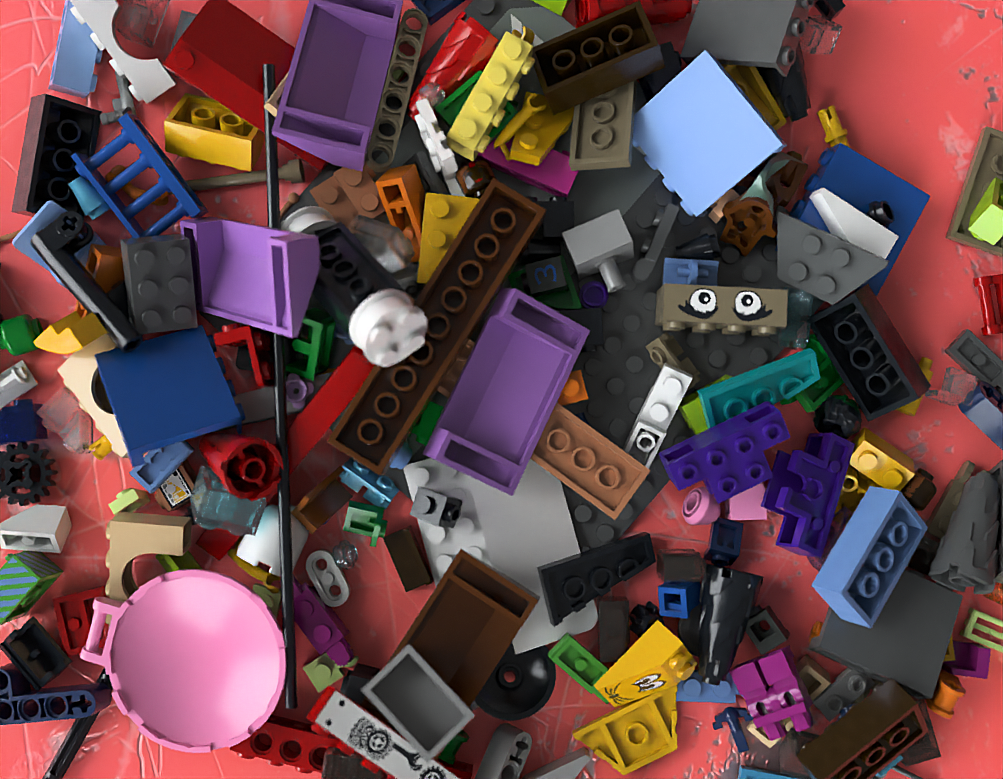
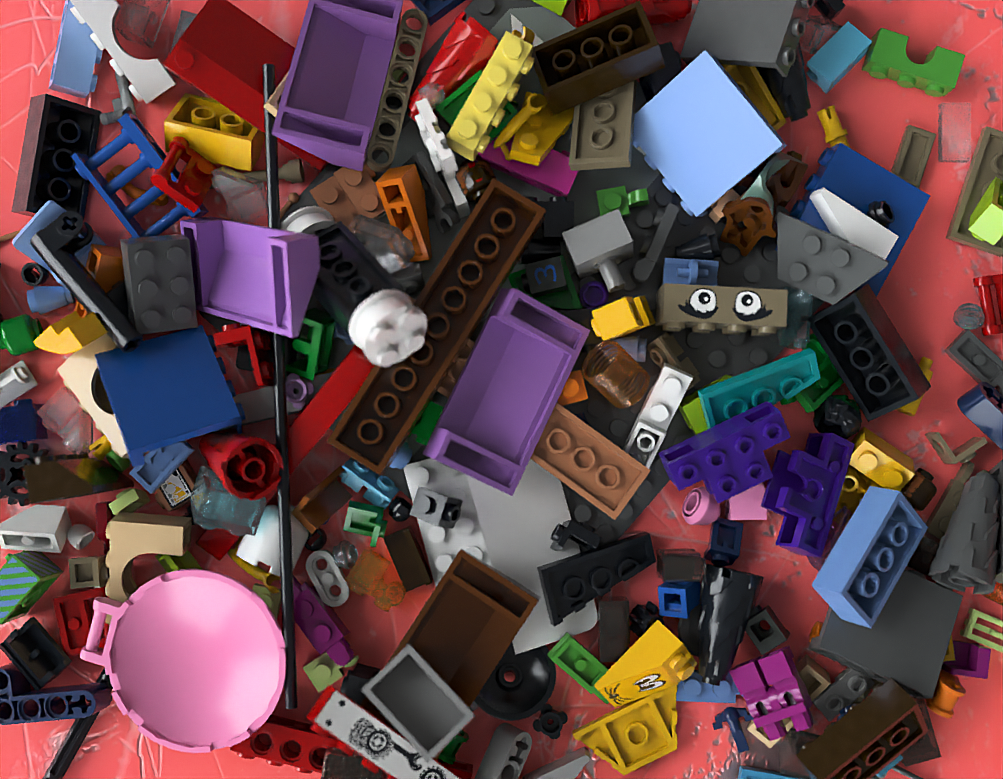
(31, 277): none -> black hinge
(48, 298): none -> medium blue cone
(71, 477): none -> dark brown slope
(80, 536): none -> white hinge
(88, 198): medium azure cone -> none
(88, 572): none -> dark tan bracket
(103, 516): none -> dark red tile
(117, 462): none -> bright green hinge
(193, 180): none -> red plate
(243, 194): none -> clear slope
(319, 543): none -> black hinge
(368, 578): none -> clear yellow brick
(399, 509): none -> black hinge
(441, 223): yellow wing -> none
(551, 730): none -> black plate
(579, 533): none -> black bracket
(611, 370): none -> clear orange piece
(617, 198): none -> bright green plate
(622, 317): none -> yellow arch
(633, 345): none -> medium blue cone
(838, 56): none -> medium azure hinge
(889, 60): none -> bright green arch
(913, 155): none -> dark tan tile
(954, 132): none -> clear tile
(956, 388): clear panel -> none
(961, 454): none -> dark tan bracket
(969, 316): none -> clear light blue plate

